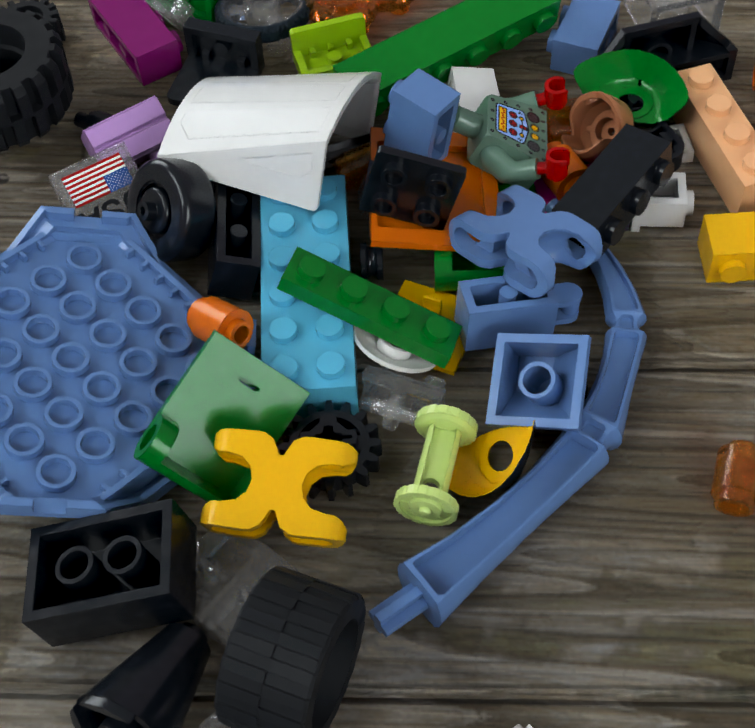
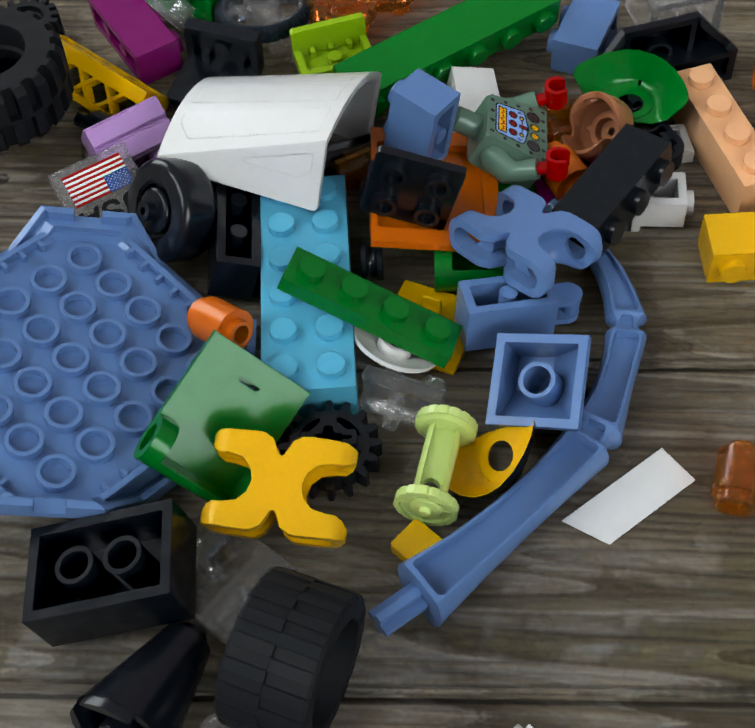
(104, 72): none -> yellow fence
(413, 540): none -> yellow piece
(631, 498): none -> white sticker

